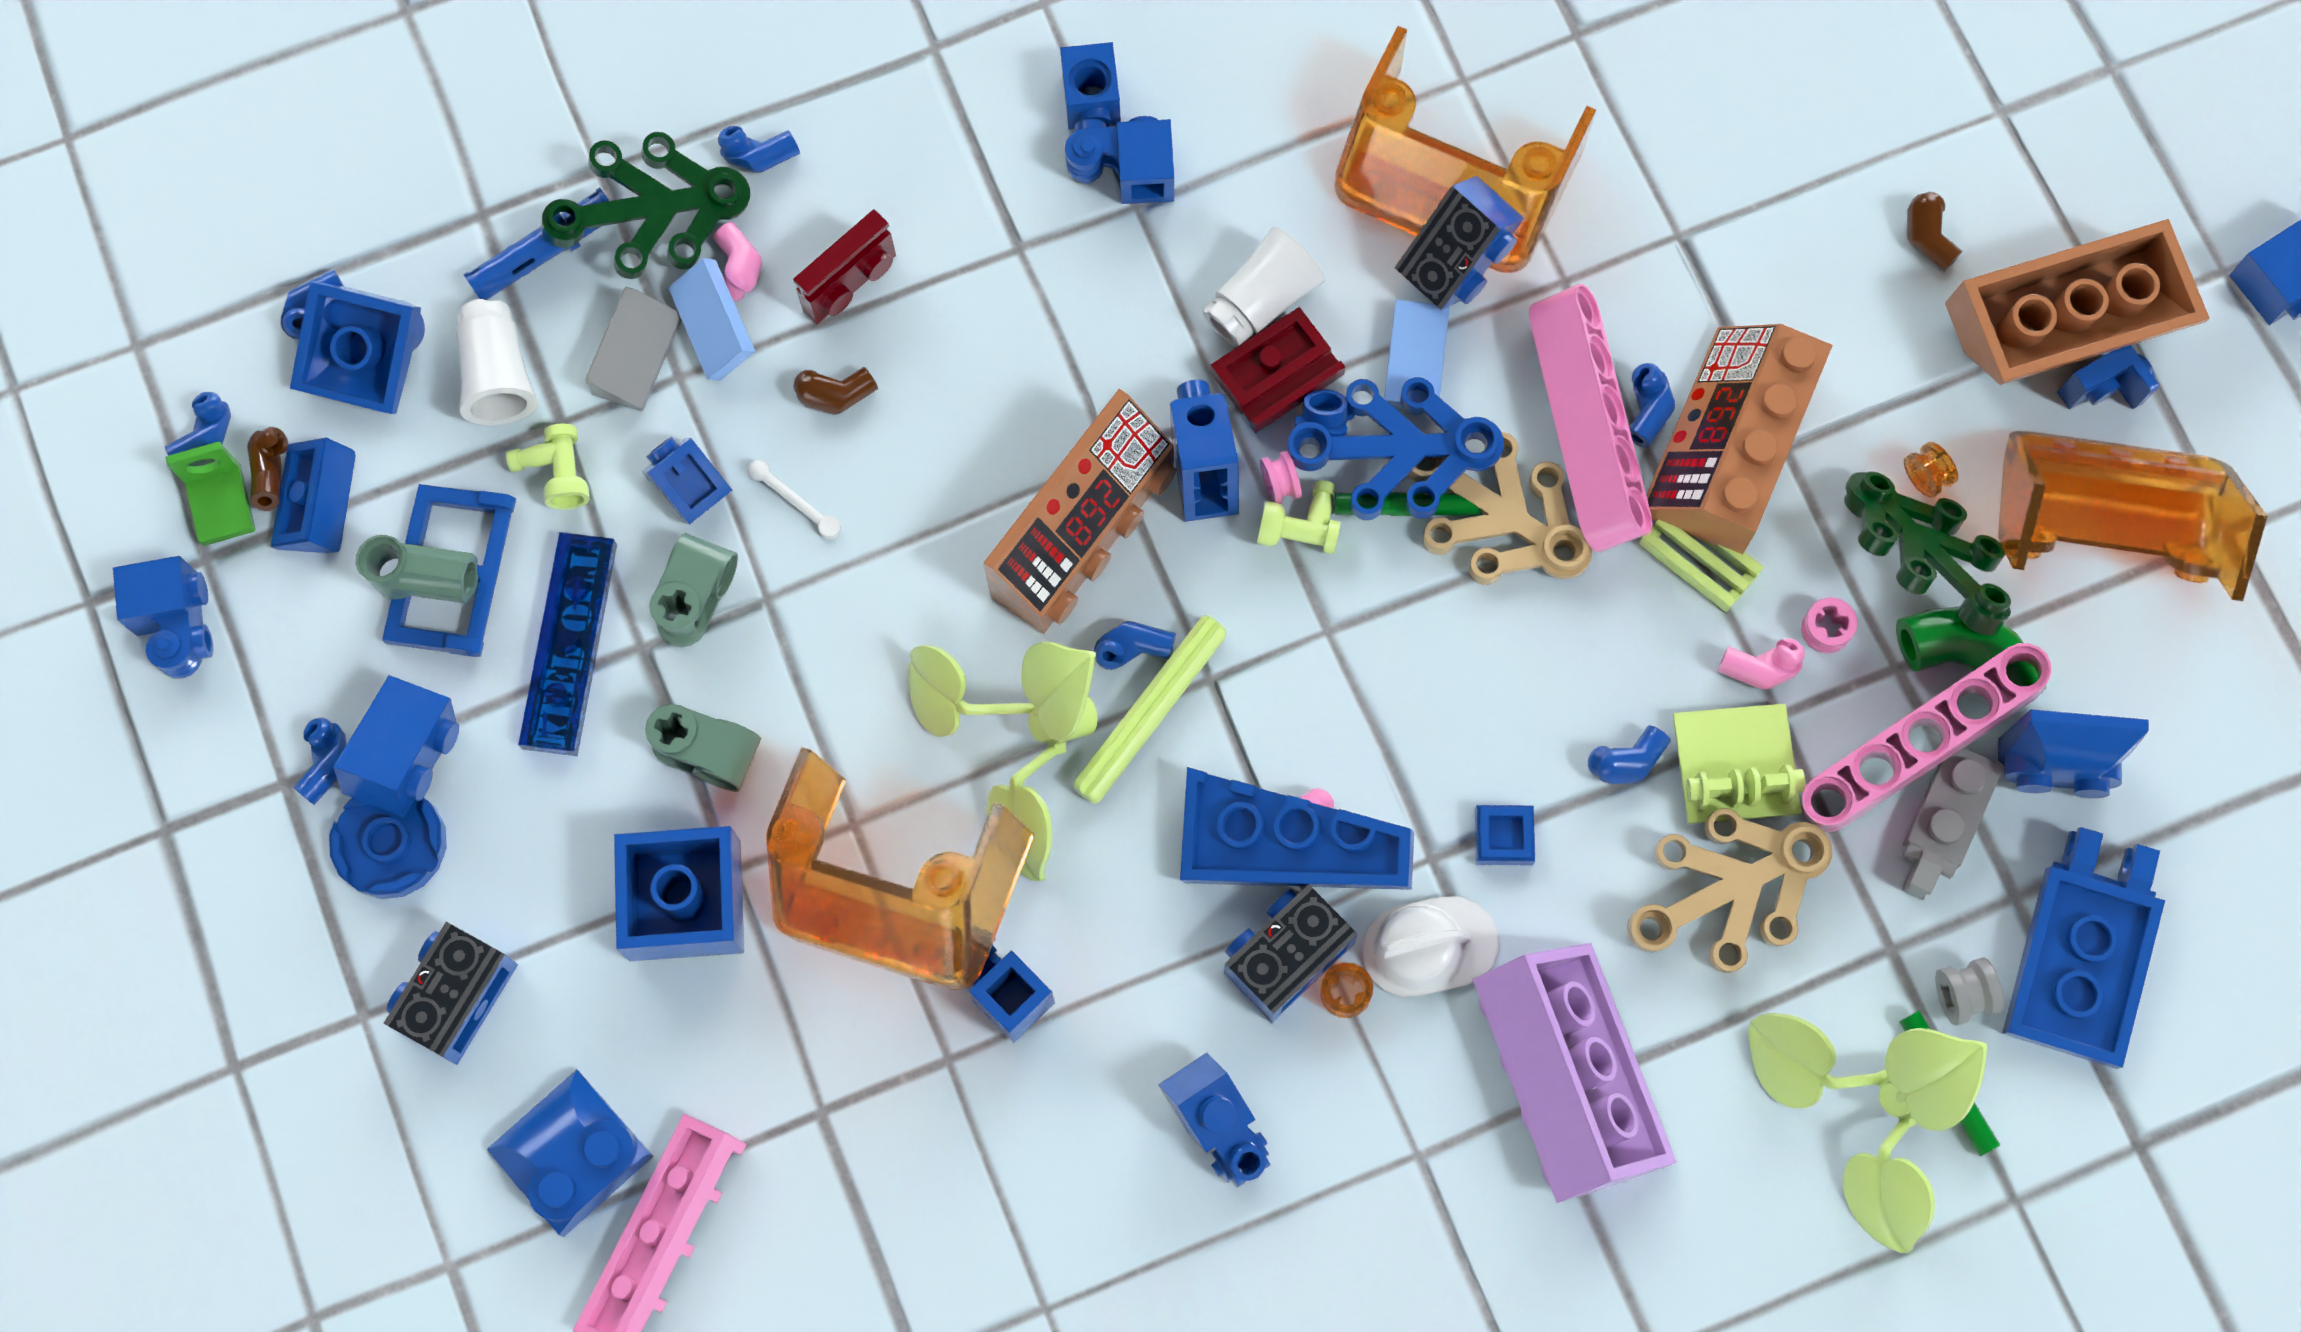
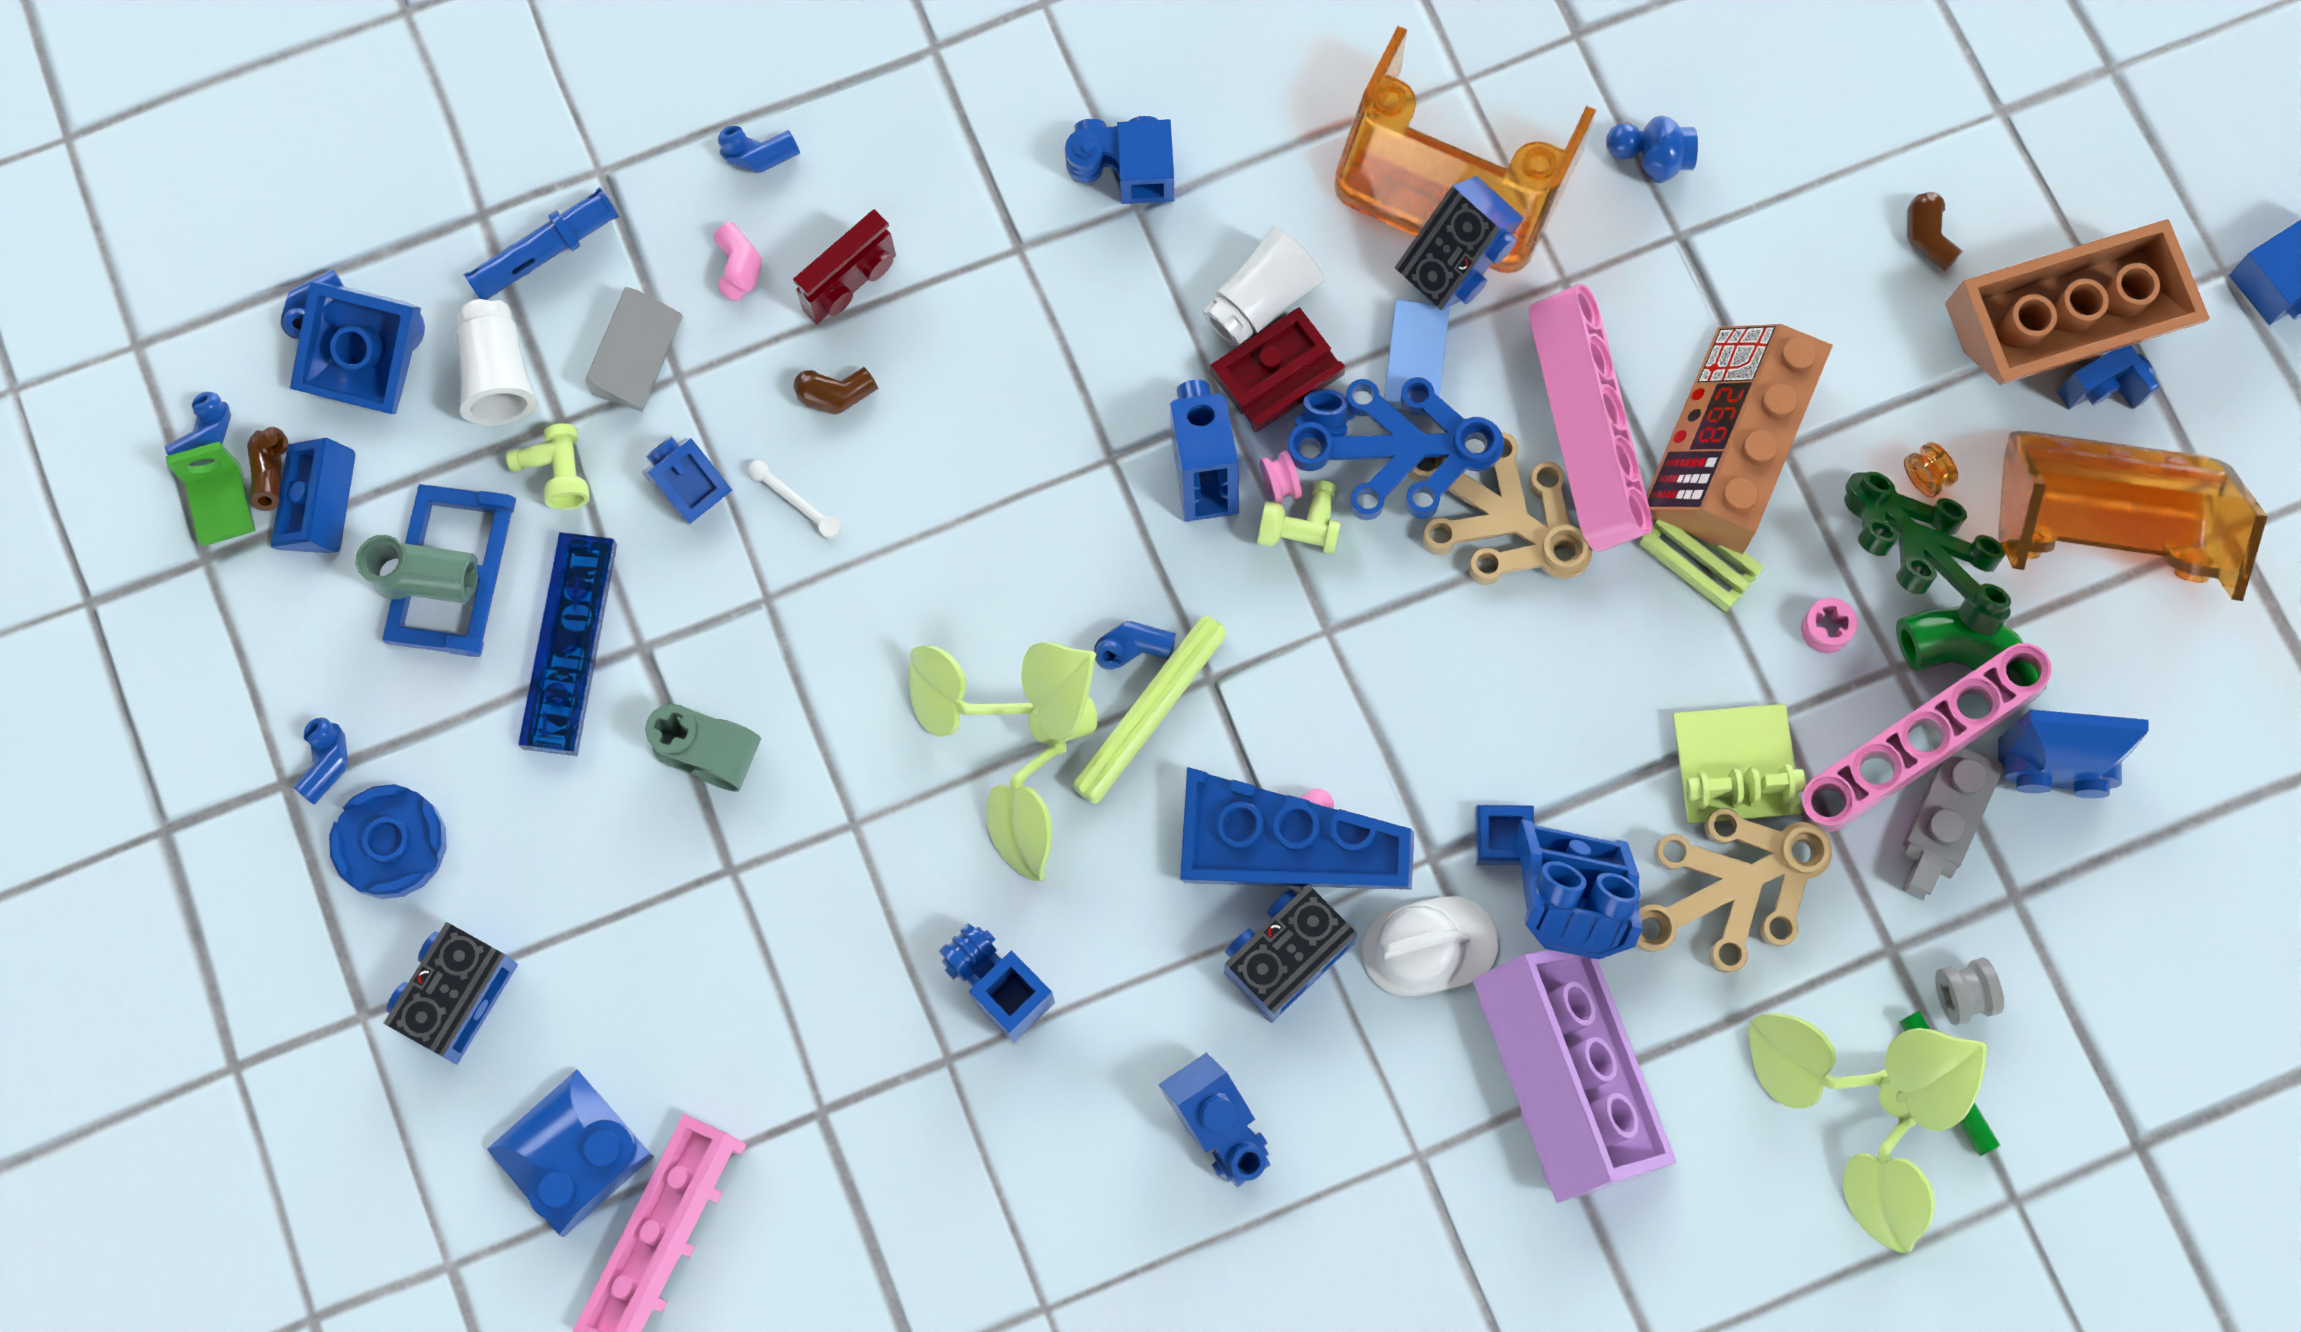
(168, 601): blue brick -> none
(397, 746): blue brick -> none
(654, 204): dark green plant -> none
(678, 893): blue brick -> none
(693, 580): sand green piece -> none
(711, 319): light blue tile -> none
(926, 932): clear orange windscreen -> none
(1080, 514): slope -> none
(1090, 67): blue brick -> none
(1331, 981): clear orange bush -> none
(1396, 504): green piece -> none
(1579, 891): none -> blue slope
(1629, 764): blue arm -> none
(1654, 401): blue arm -> none
(1663, 145): none -> blue animal
(1766, 669): bright pink arm -> none
(2087, 953): blue tile -> none

